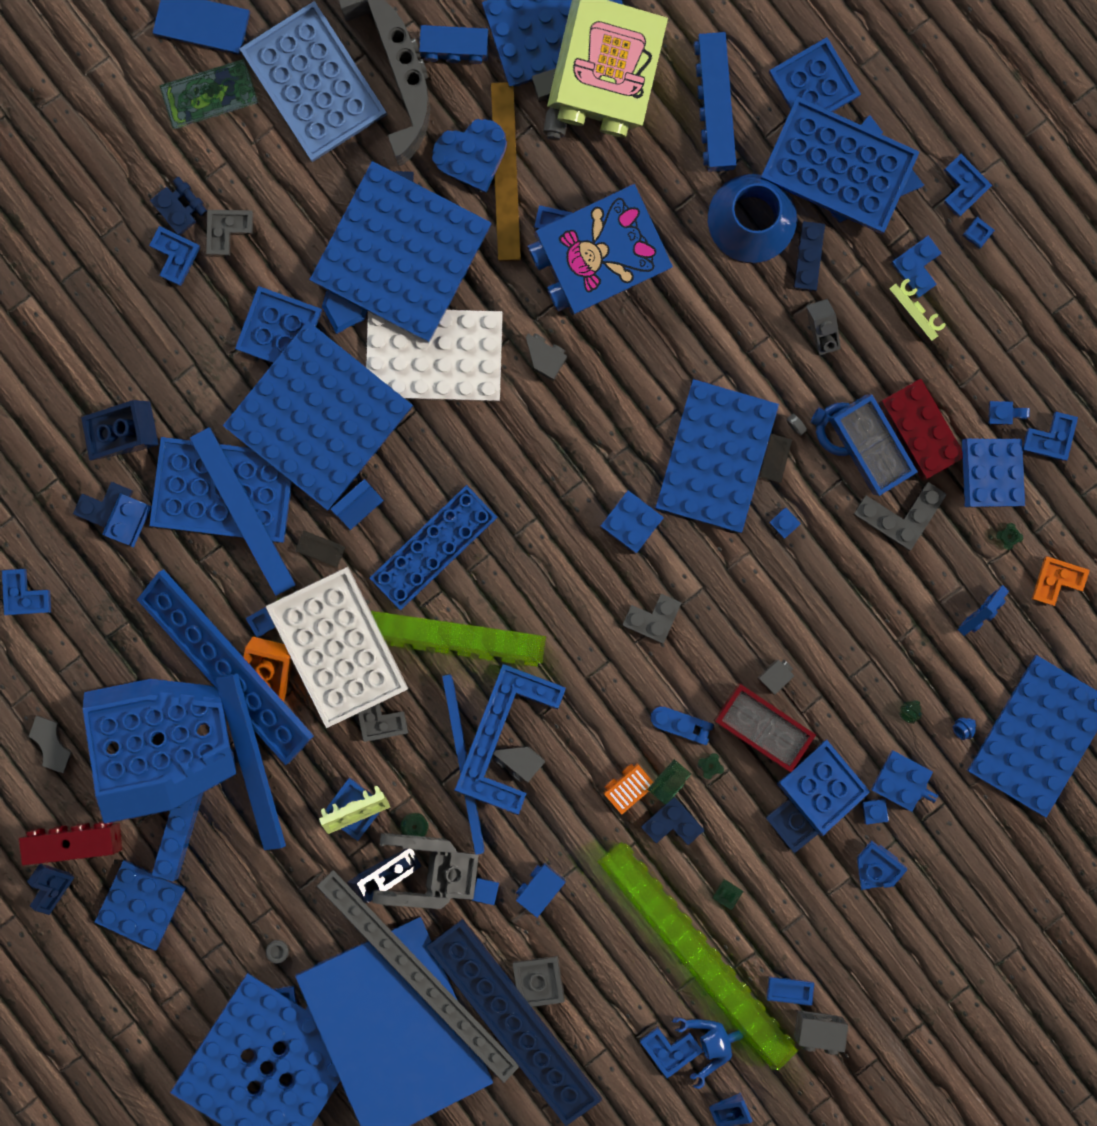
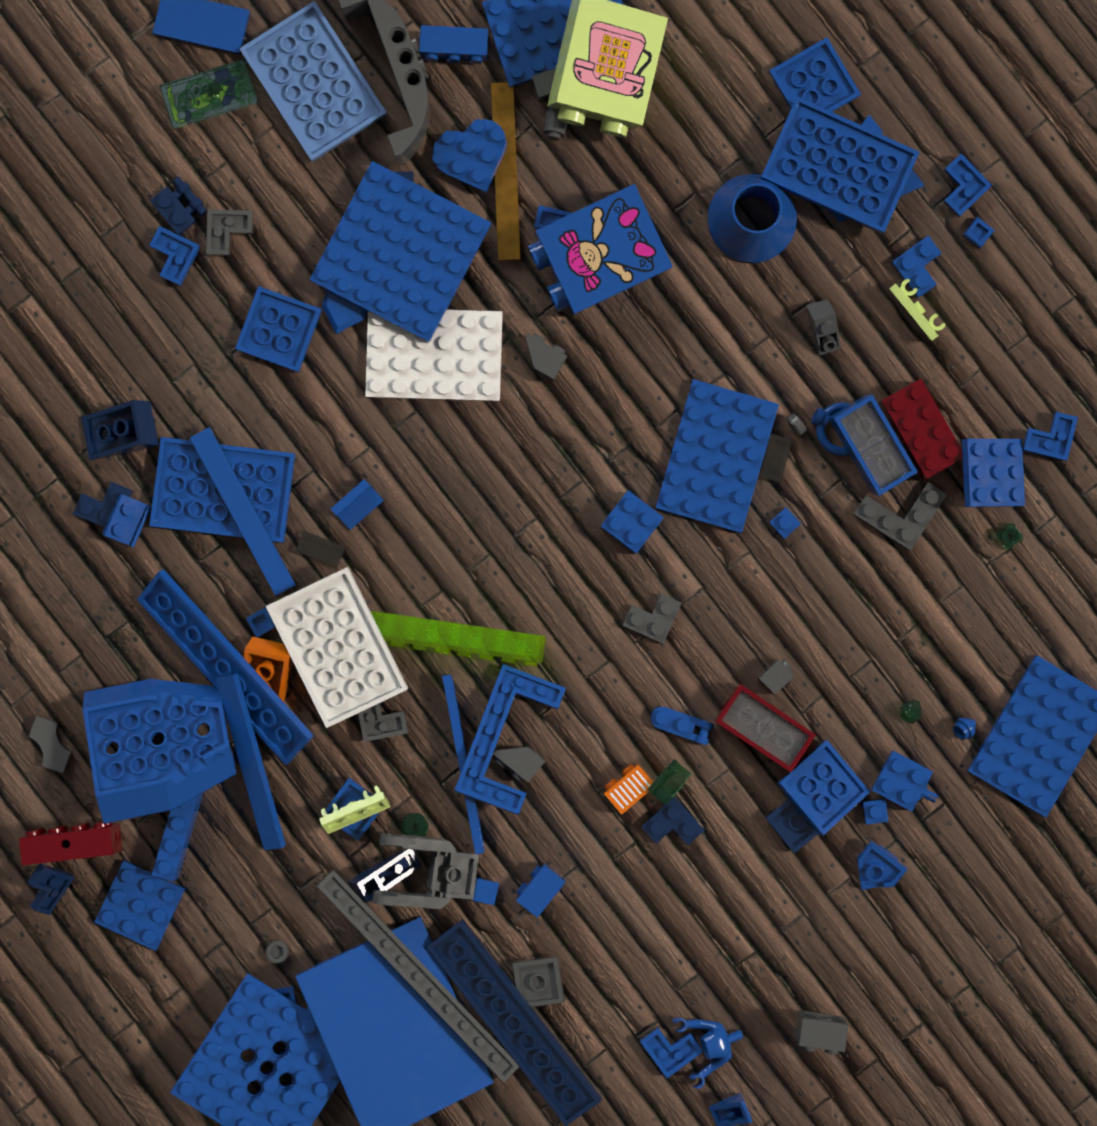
(17, 597): blue plate -> none
(318, 415): blue plate -> none
(433, 547): blue plate -> none
(697, 956): clear neon green brick -> none
(709, 772): clear green plate -> none
(716, 102): blue brick -> none
(727, 894): clear green tile -> none
(790, 990): blue tile -> none
(809, 256): dark blue plate -> none
(987, 611): blue plate -> none
(1003, 413): blue plate -> none
(1053, 575): orange plate -> none

